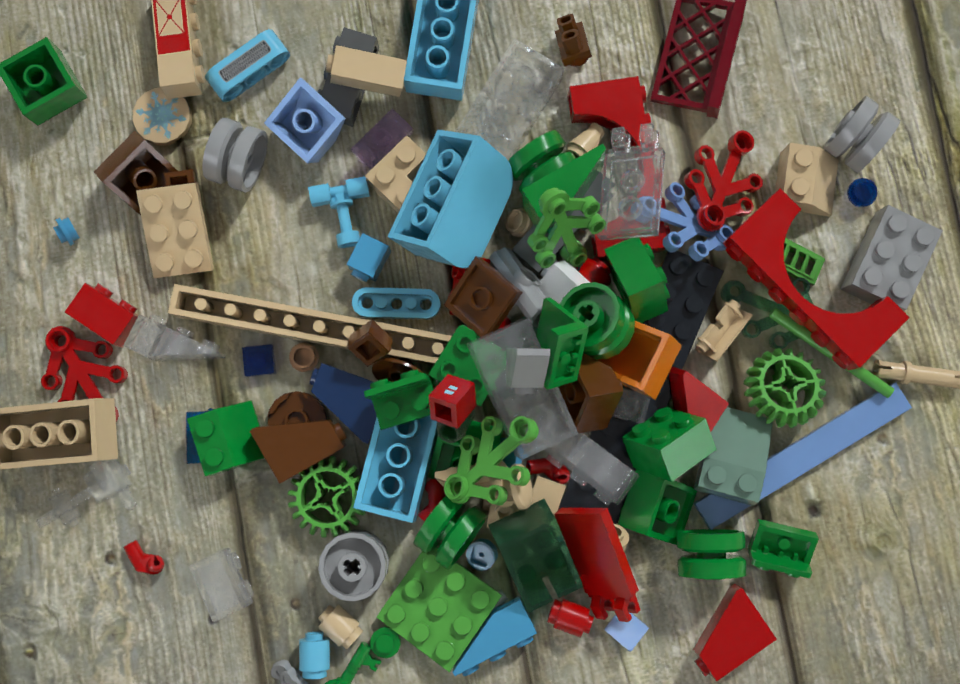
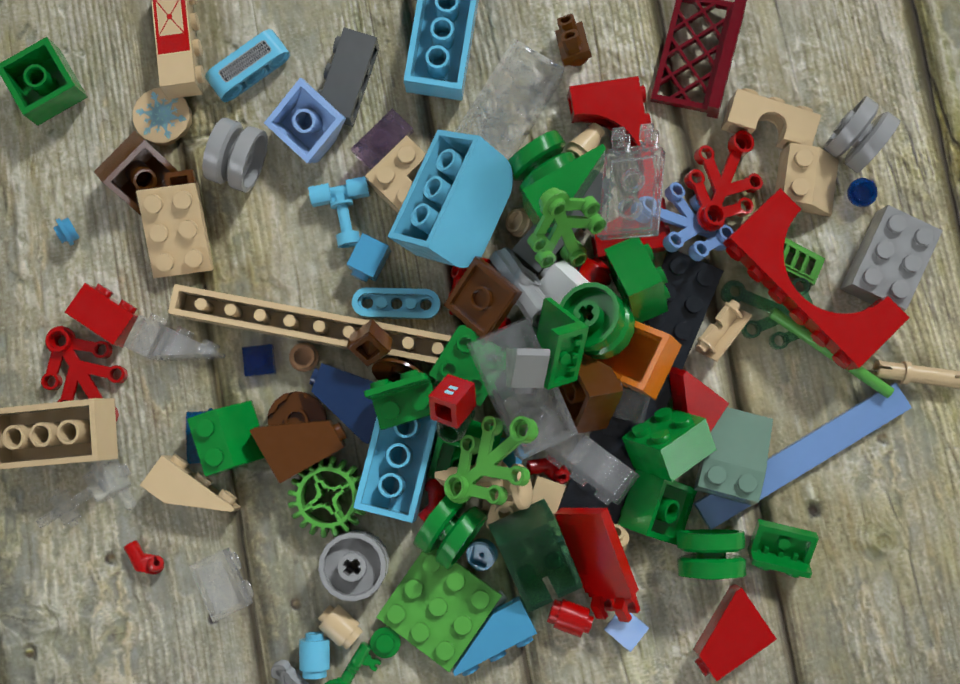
(178, 485): none -> tan slope
(366, 71): tan brick -> none
(786, 409): bright green gear -> none
(793, 123): none -> tan arch

